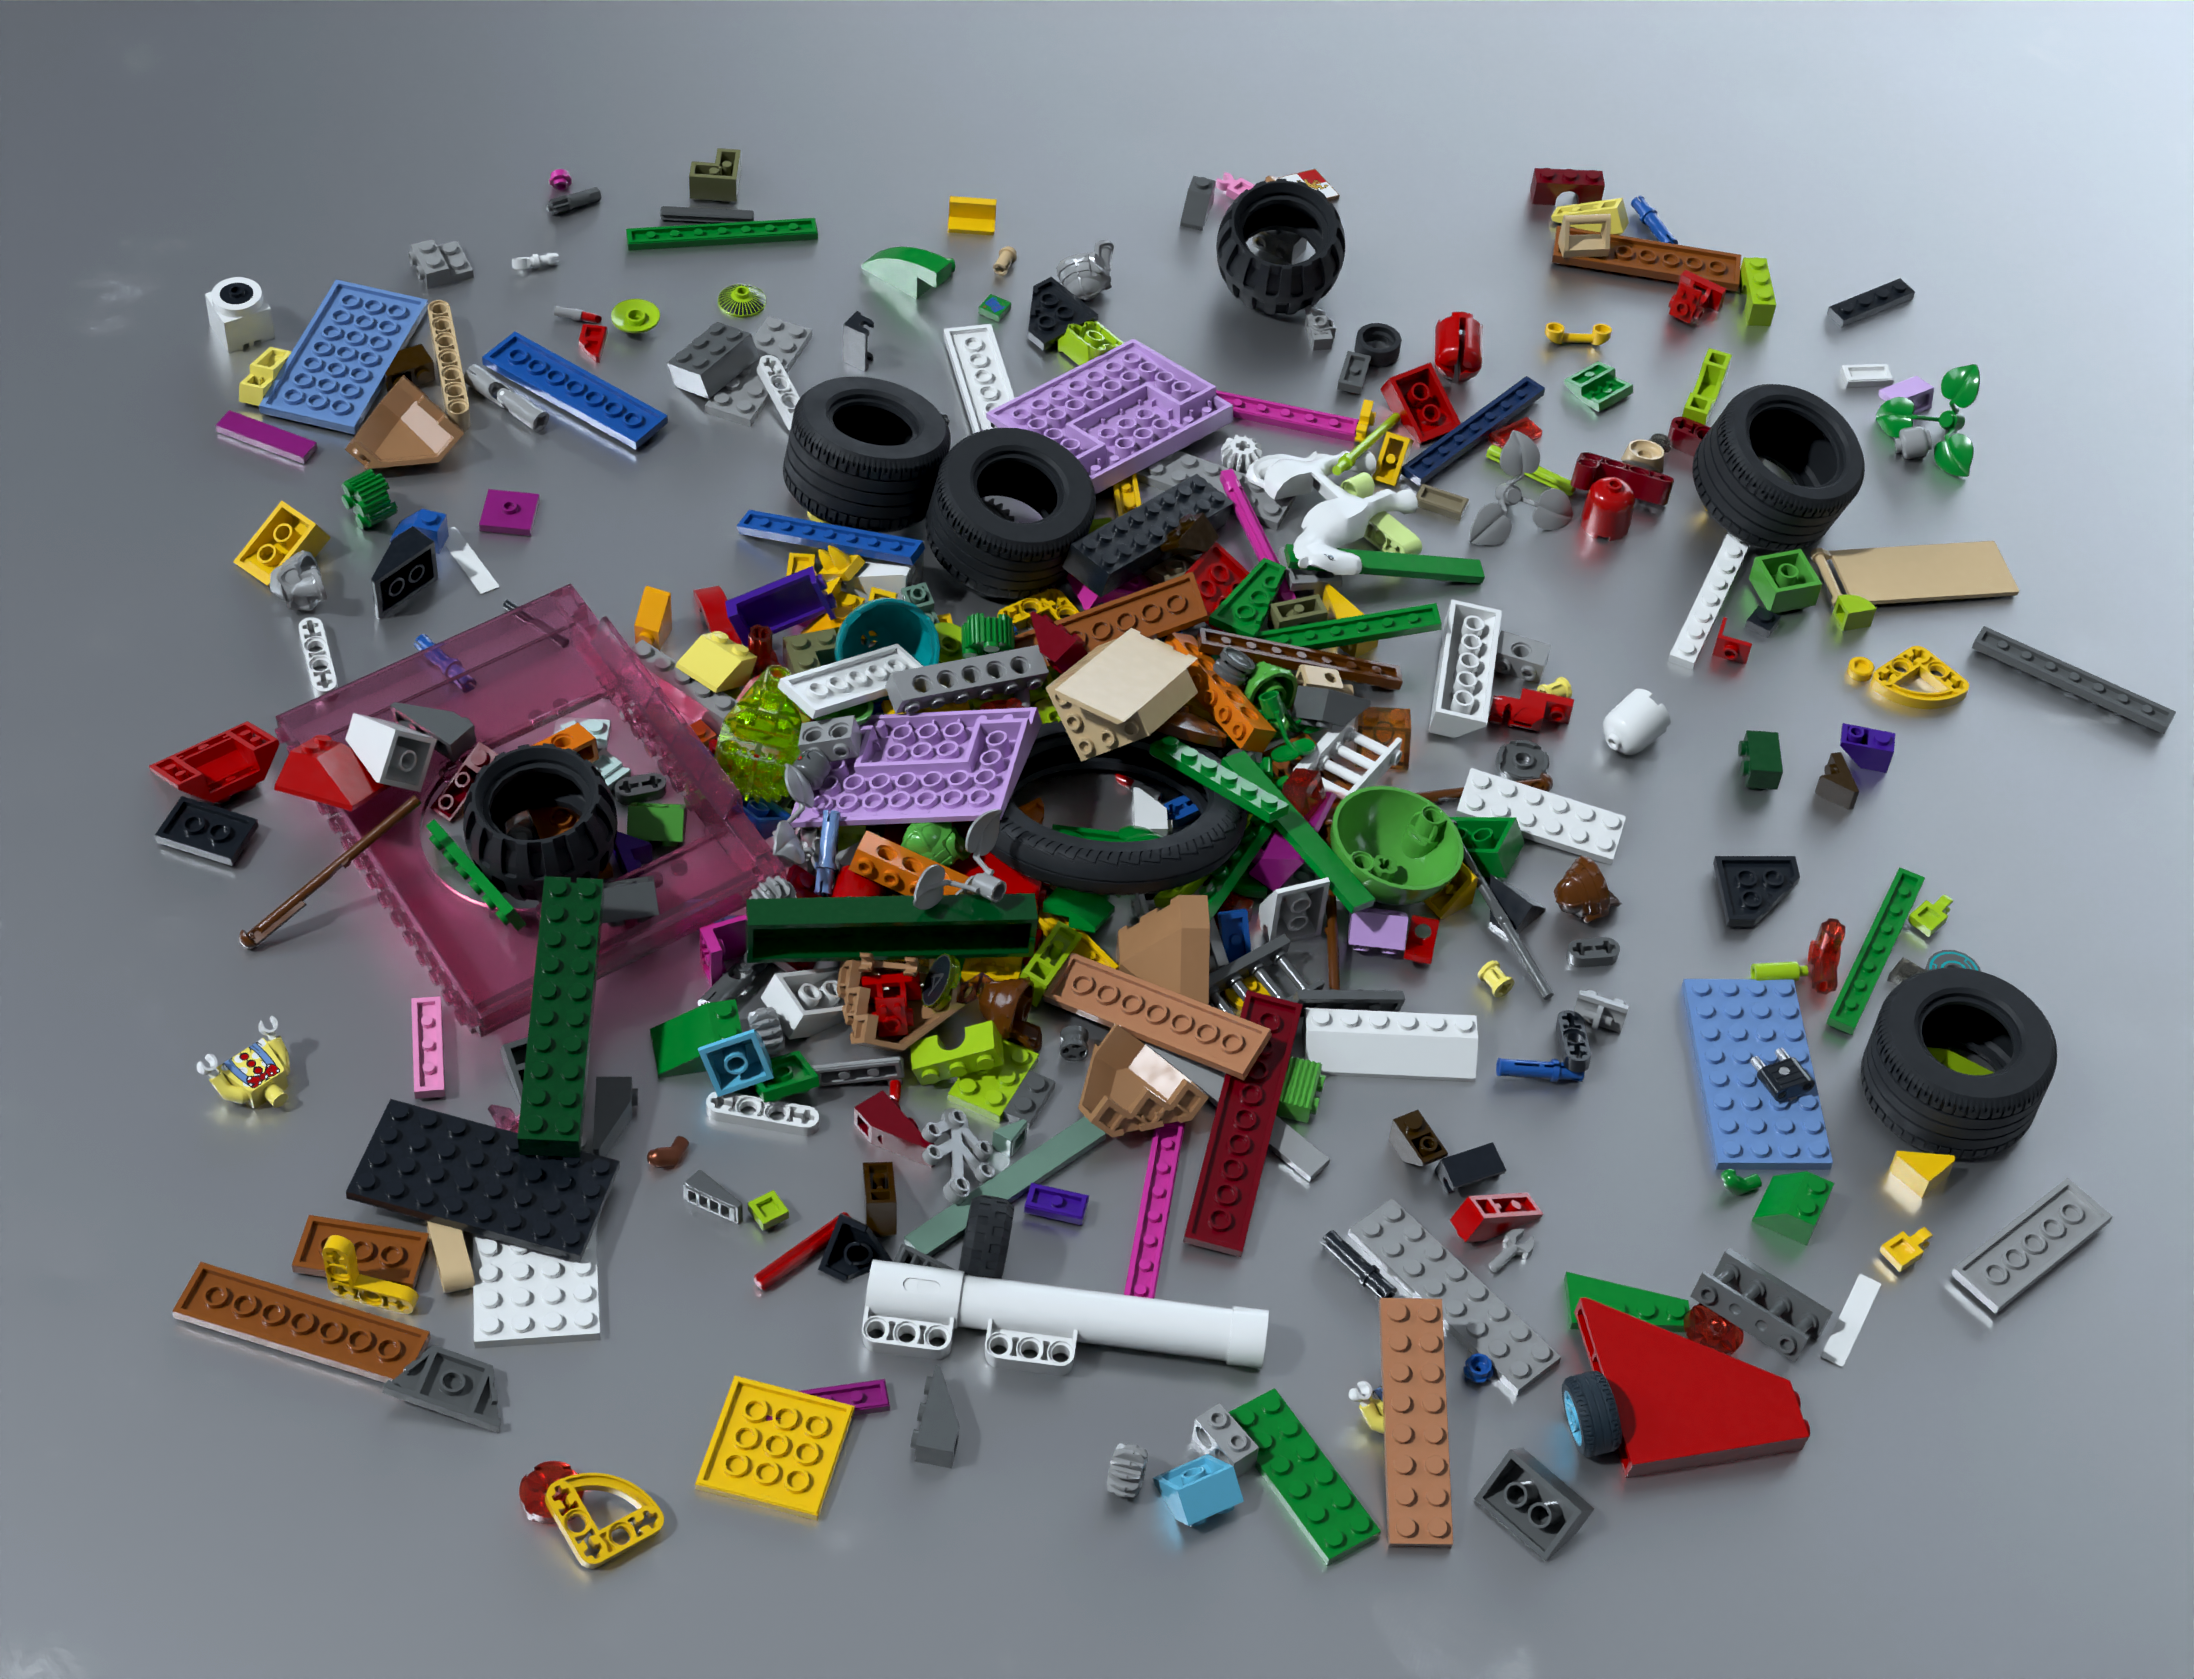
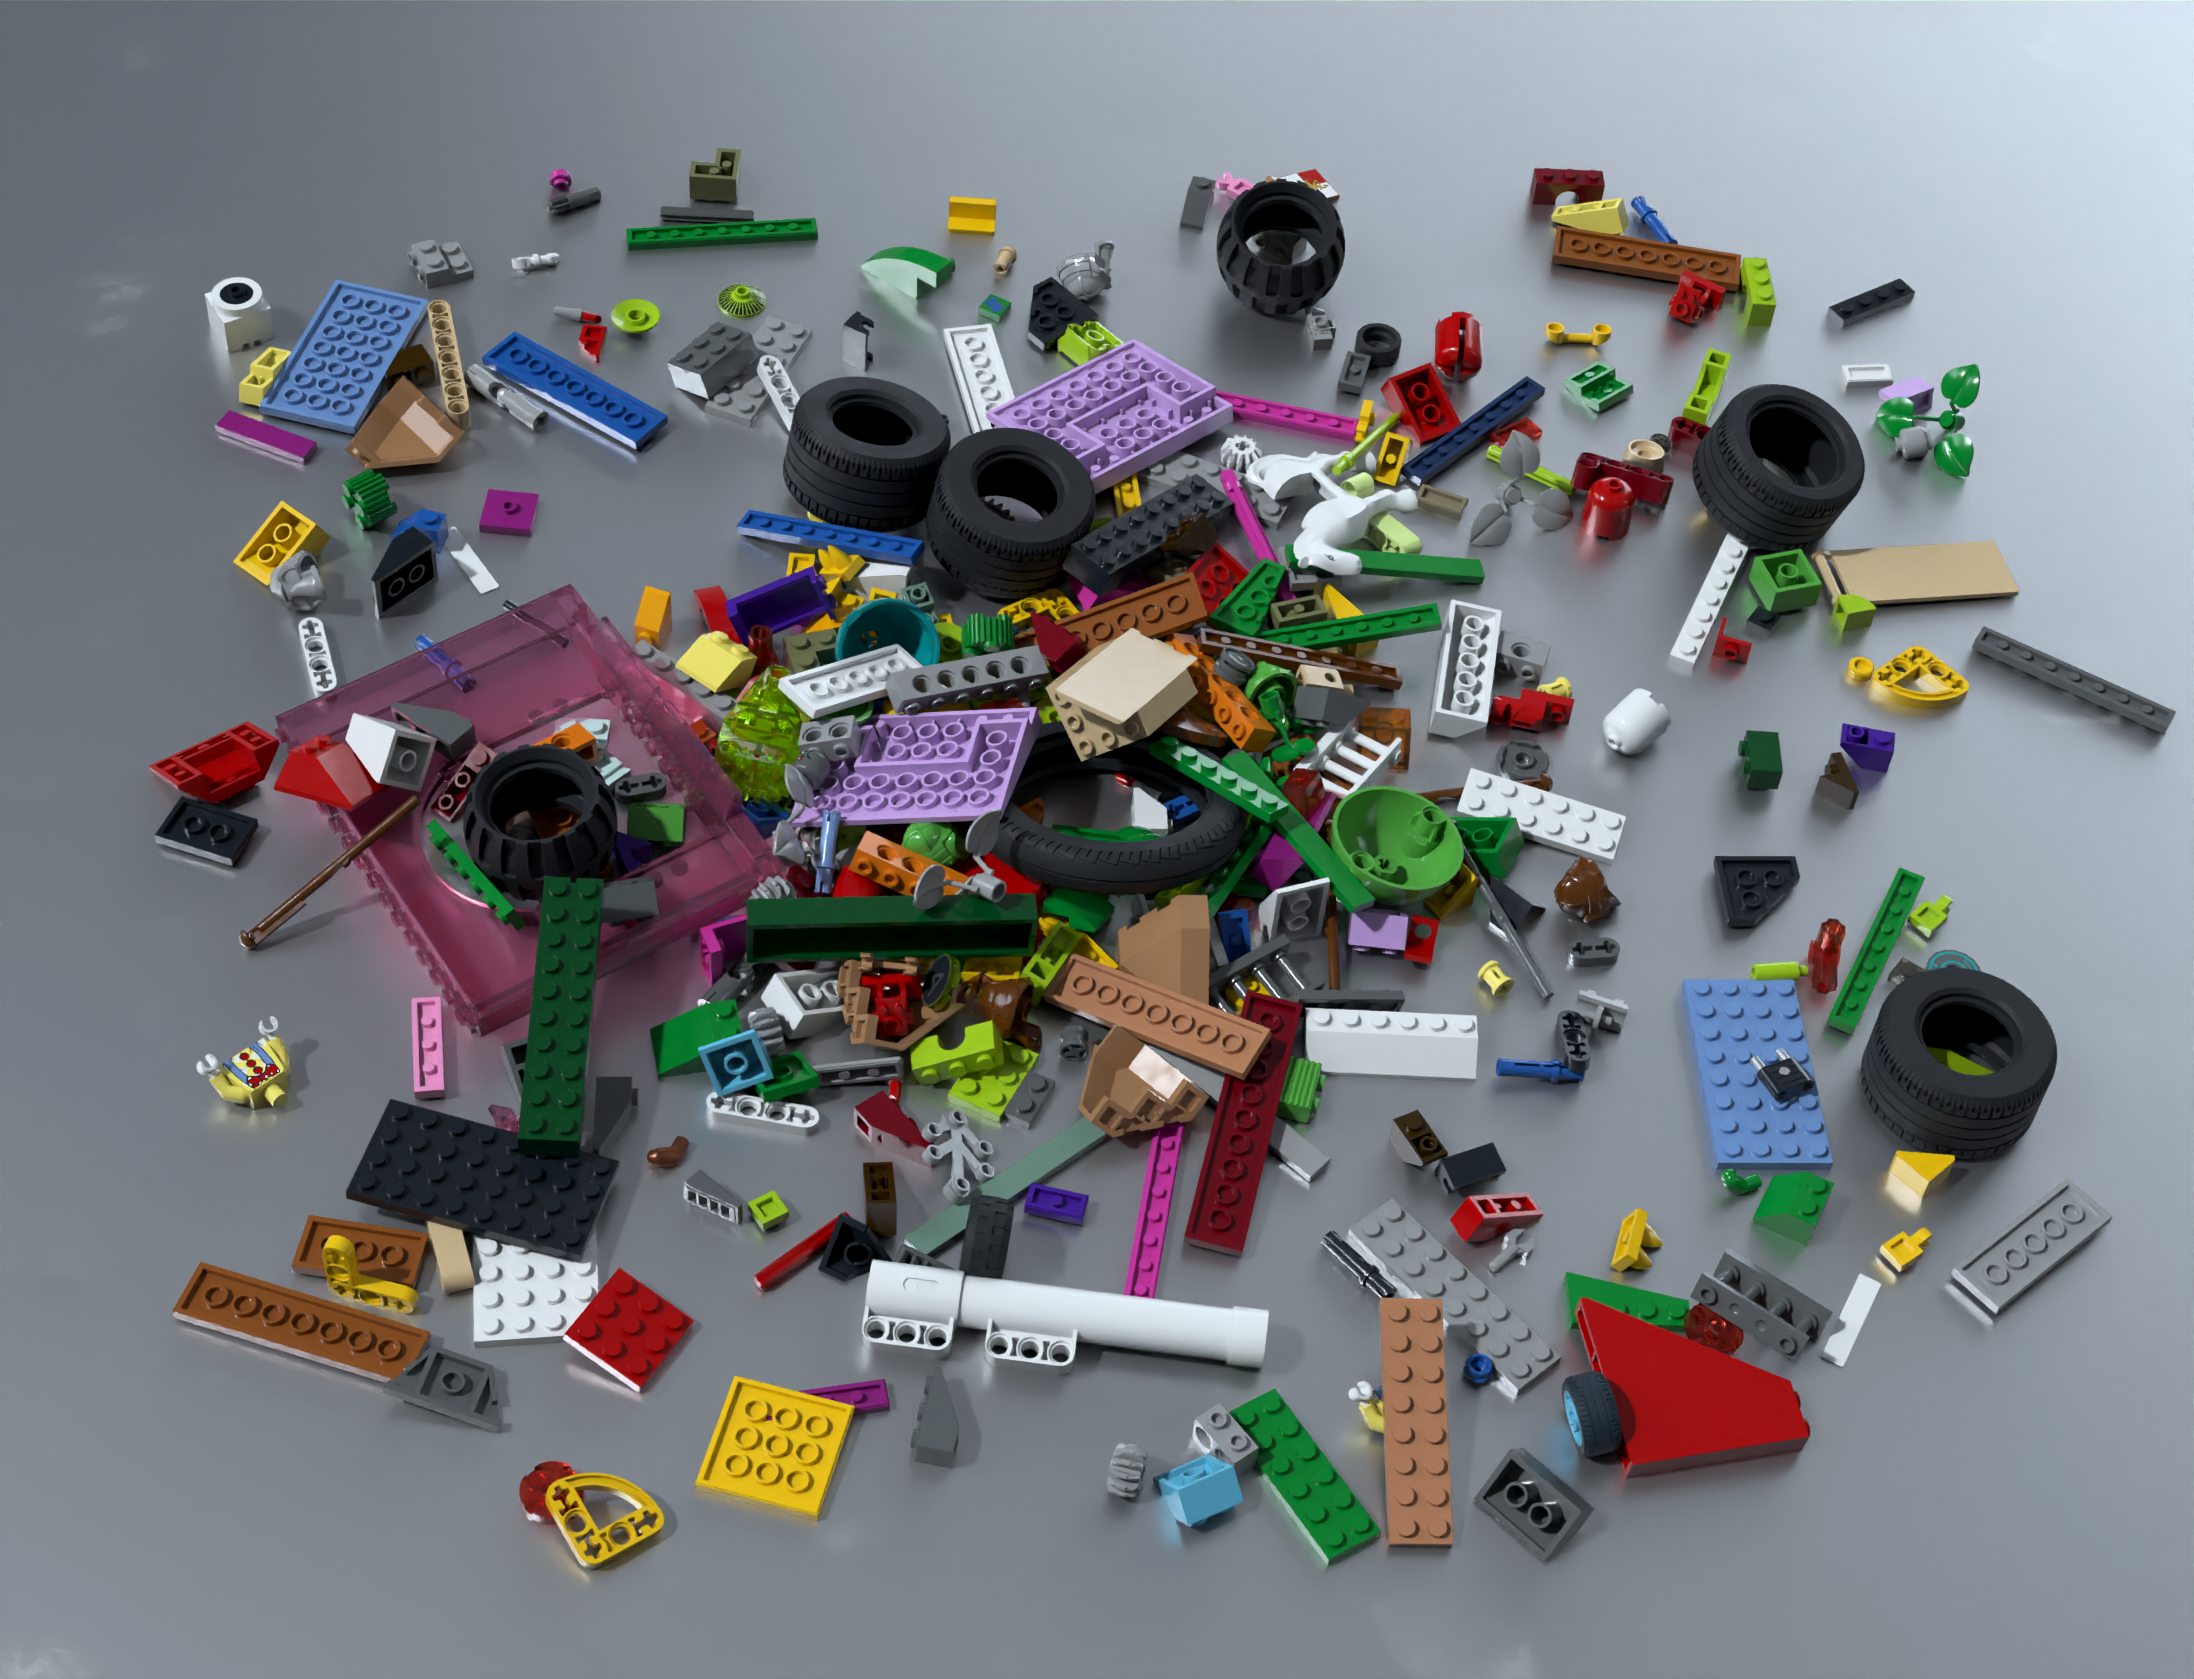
(628, 1329): none -> red plate
(1010, 1138): sand green slope -> none
(1587, 244): tan tile -> none
(1632, 1235): none -> yellow tile

